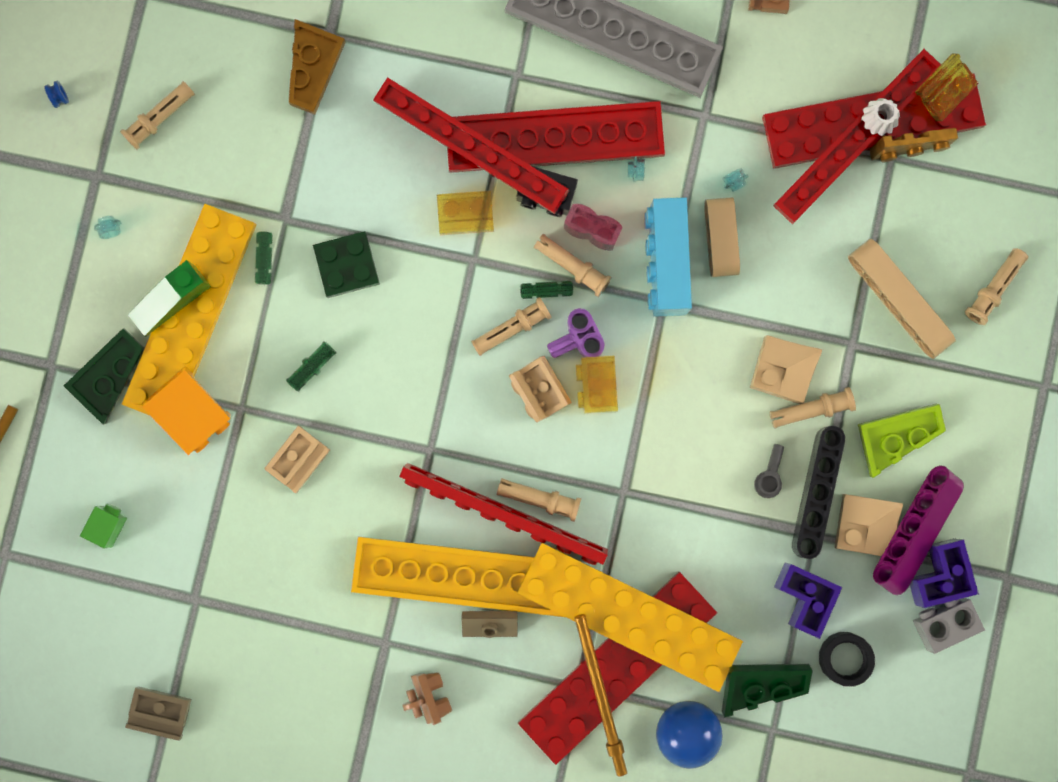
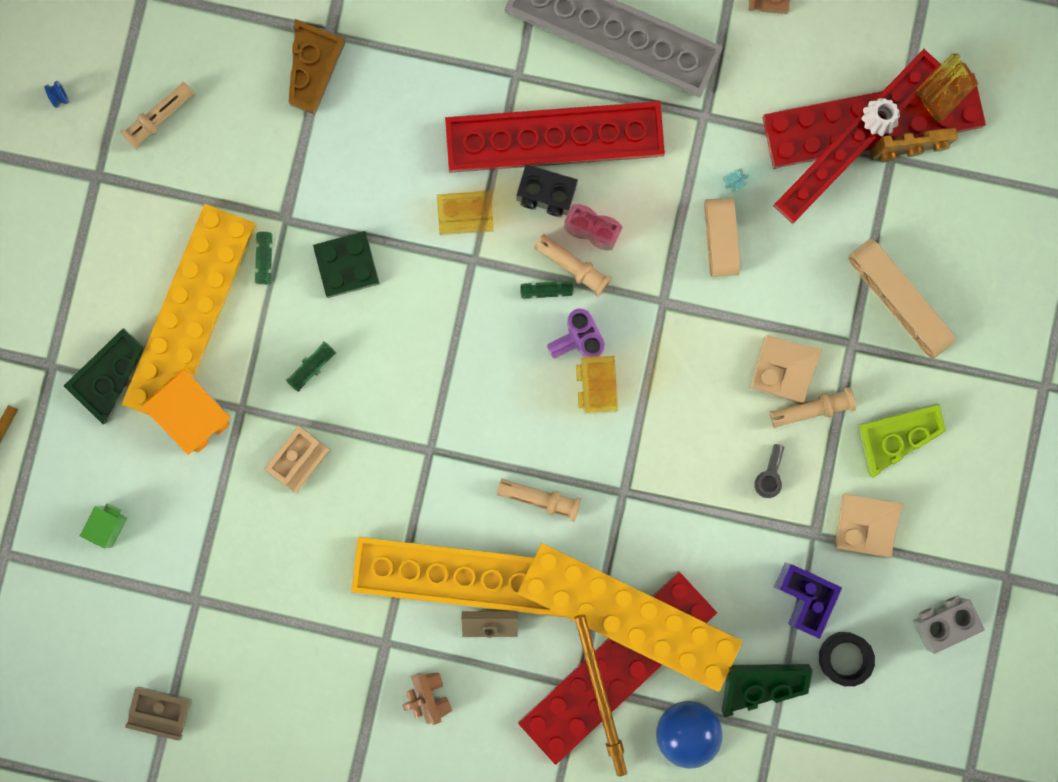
(108, 227): clear light blue plate -> none
(169, 297): slope -> none
(471, 145): red plate -> none
(493, 510): red plate -> none
(522, 321): tan pin -> none
(539, 389): tan bracket -> none
(636, 169): clear light blue plate -> none
(669, 257): medium azure piece -> none
(808, 501): black beam -> none
(918, 530): magenta beam -> none
(951, 575): dark purple brick -> none
(991, 295): tan pin -> none

